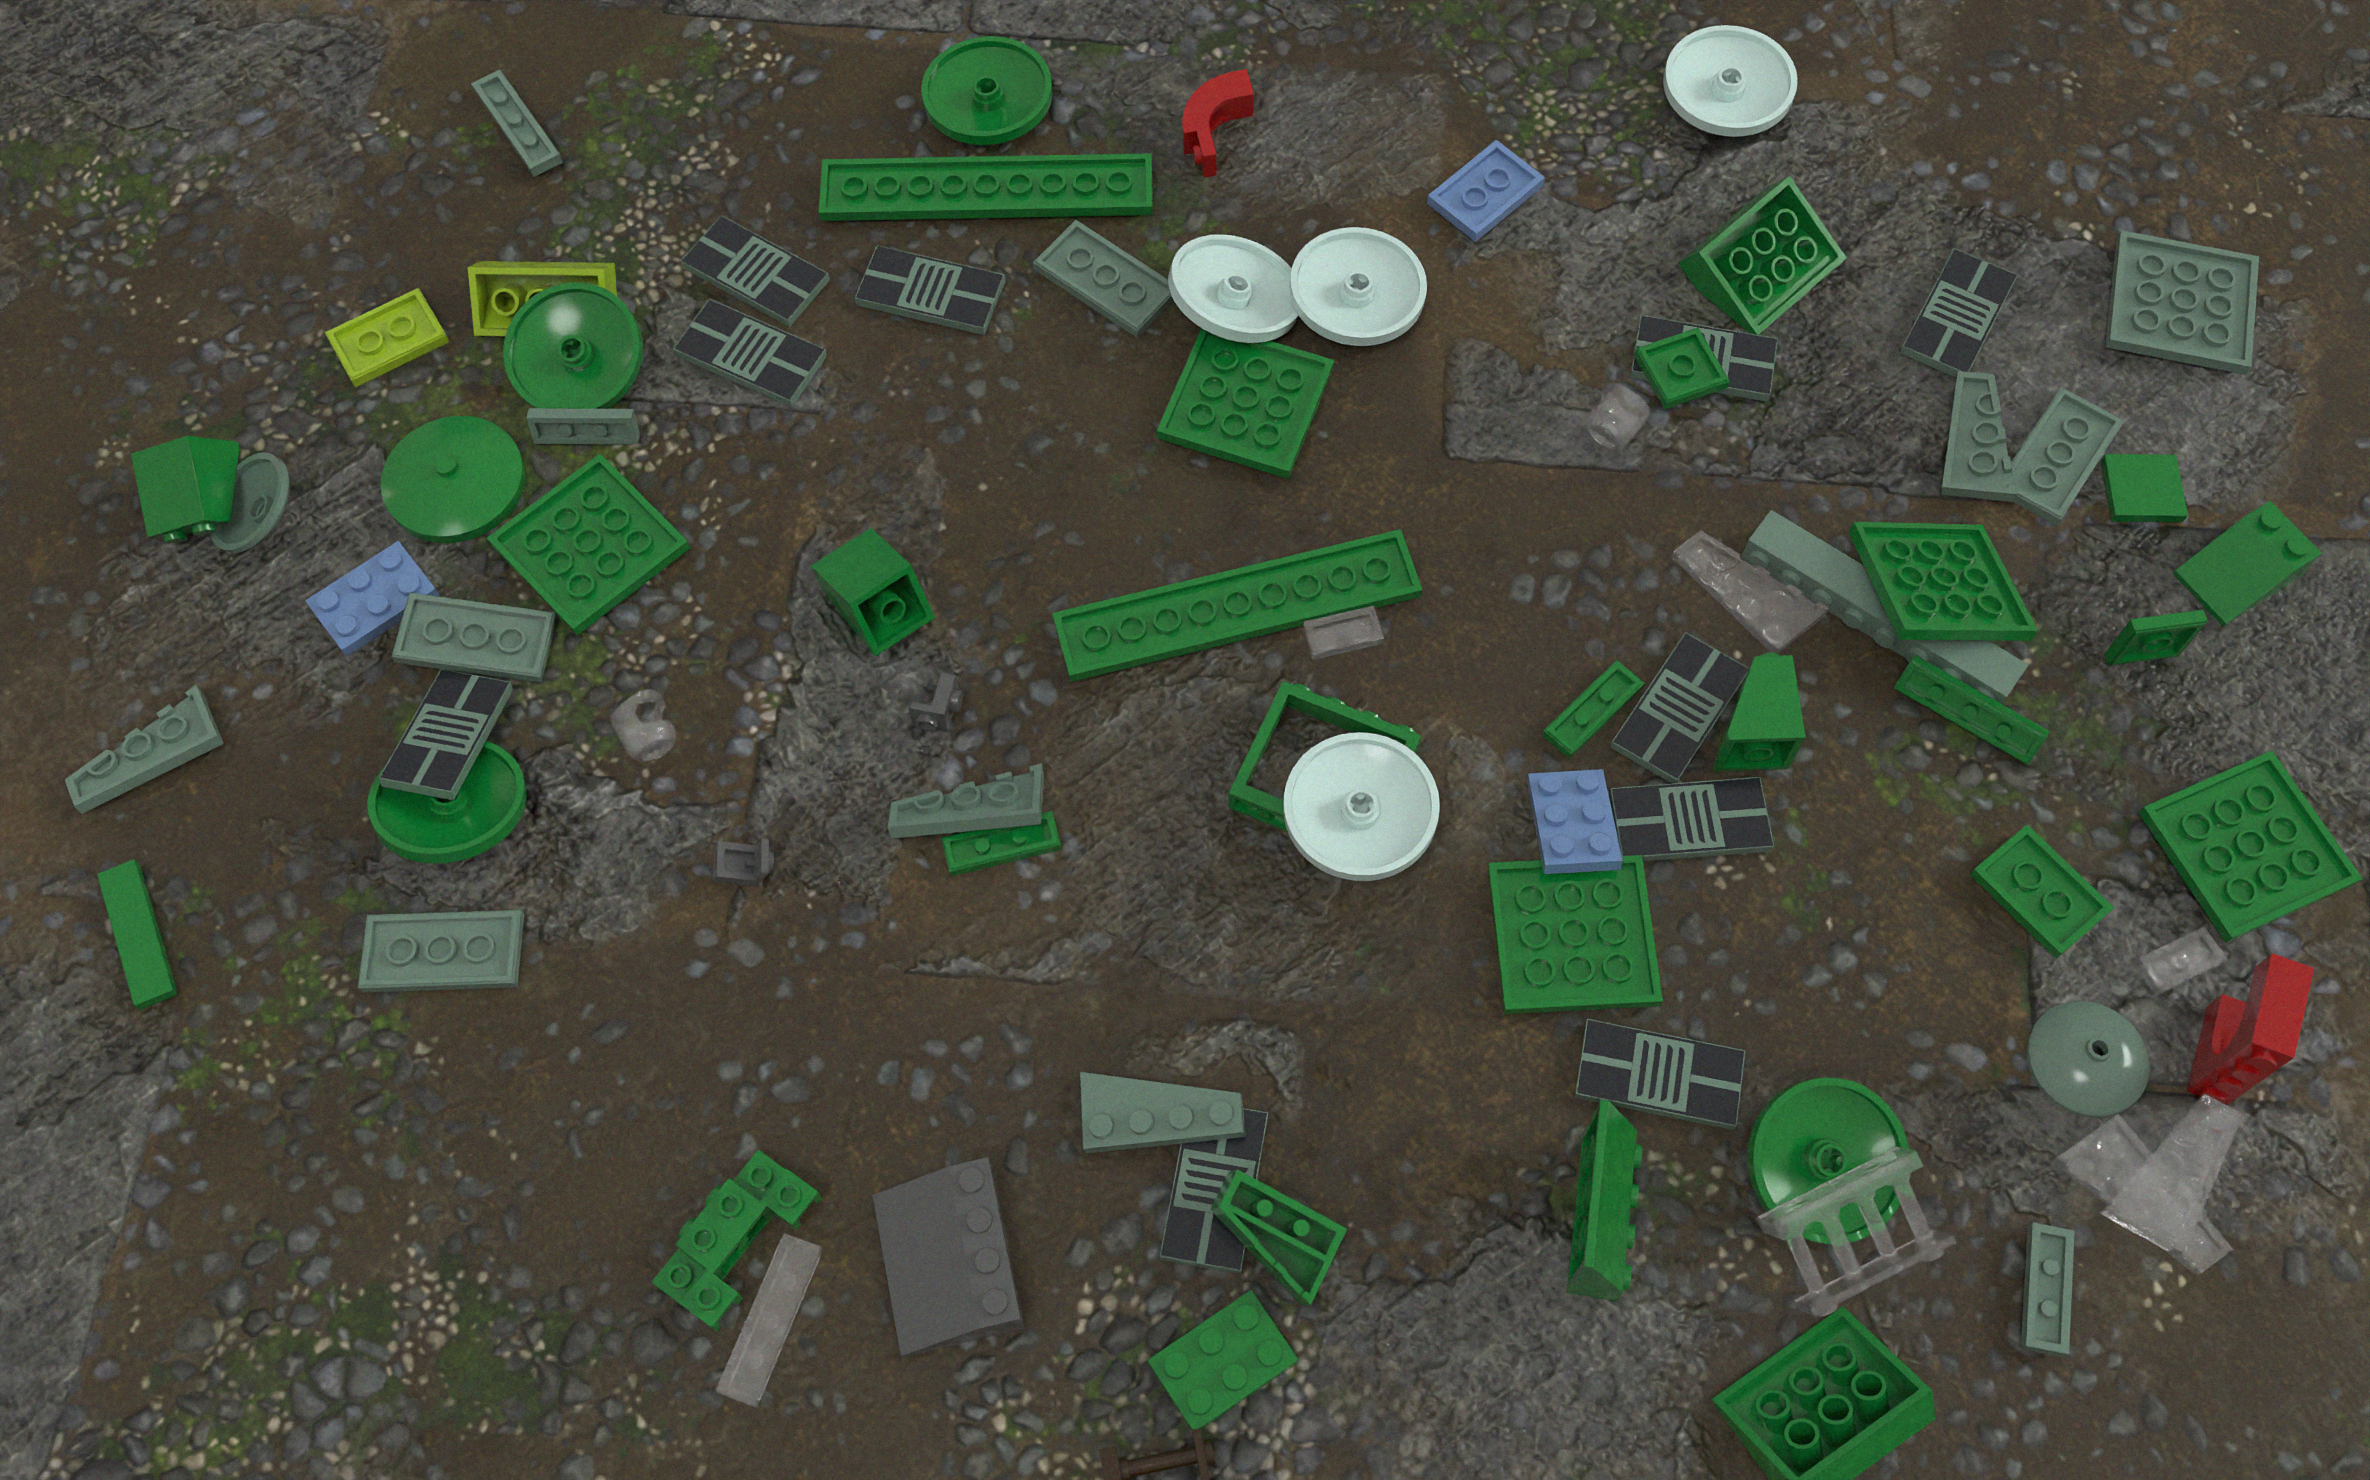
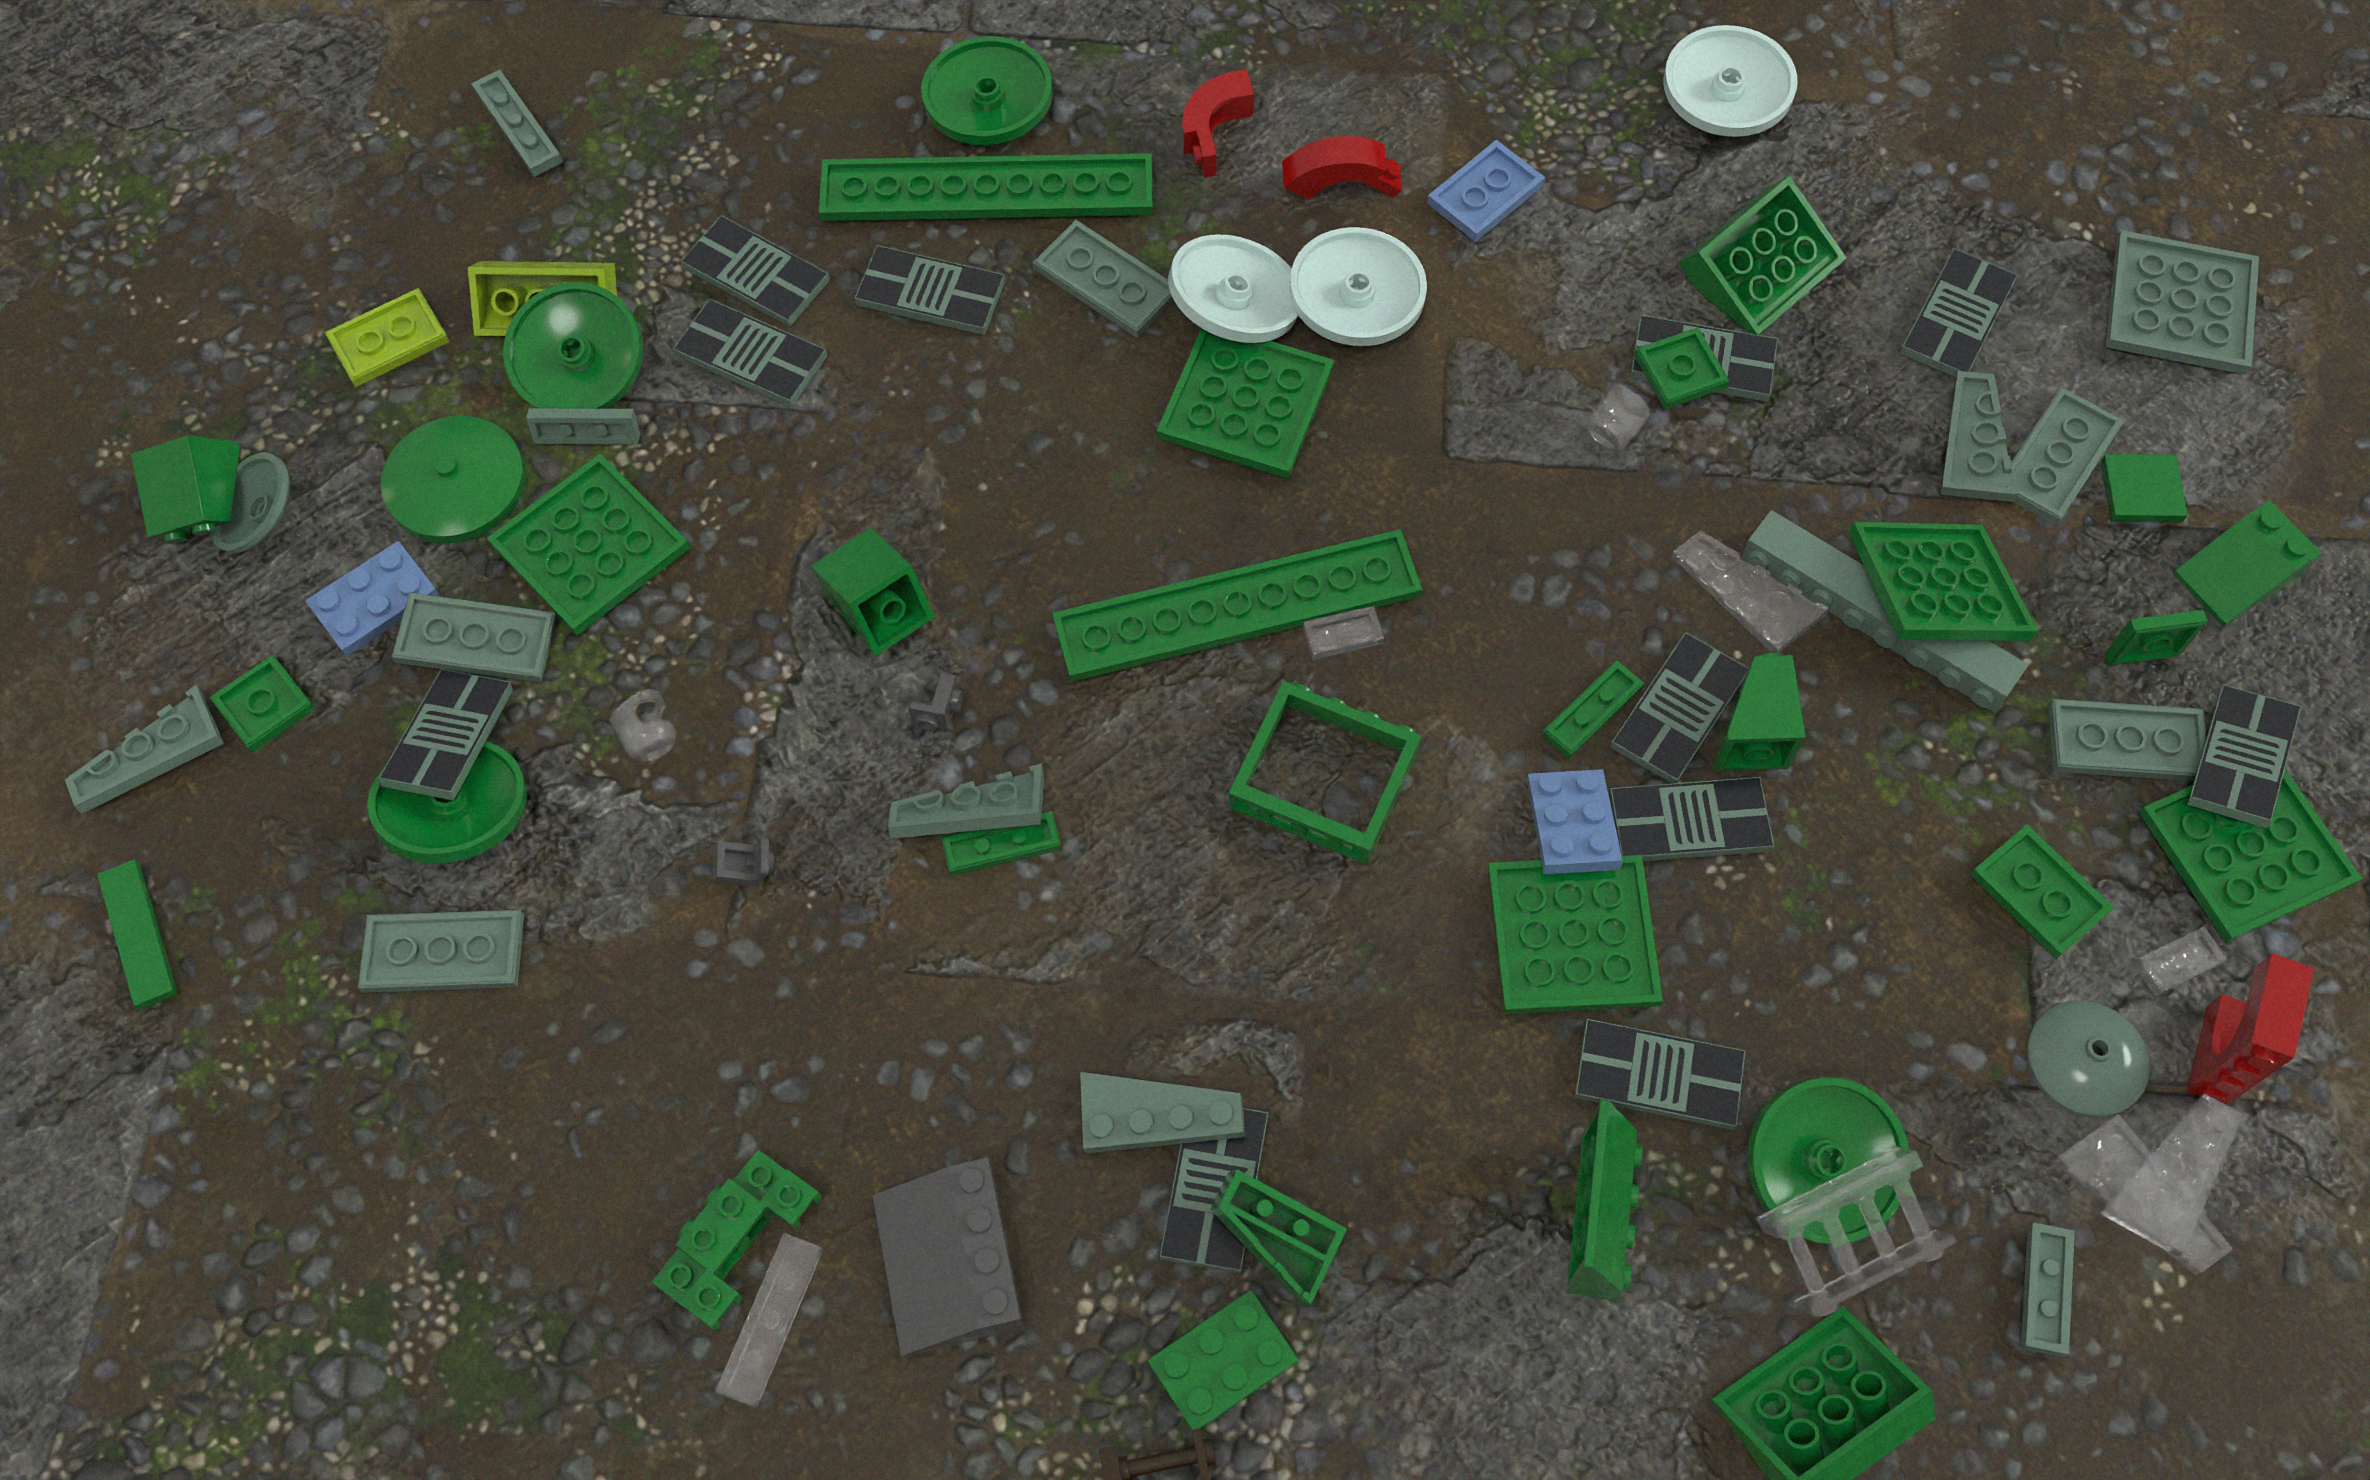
(262, 703): none -> green tile
(1340, 160): none -> red arch
(1361, 806): light aqua dish -> none
(1971, 709): green tile -> none
(2126, 739): none -> sand green tile
(2244, 756): none -> black tile

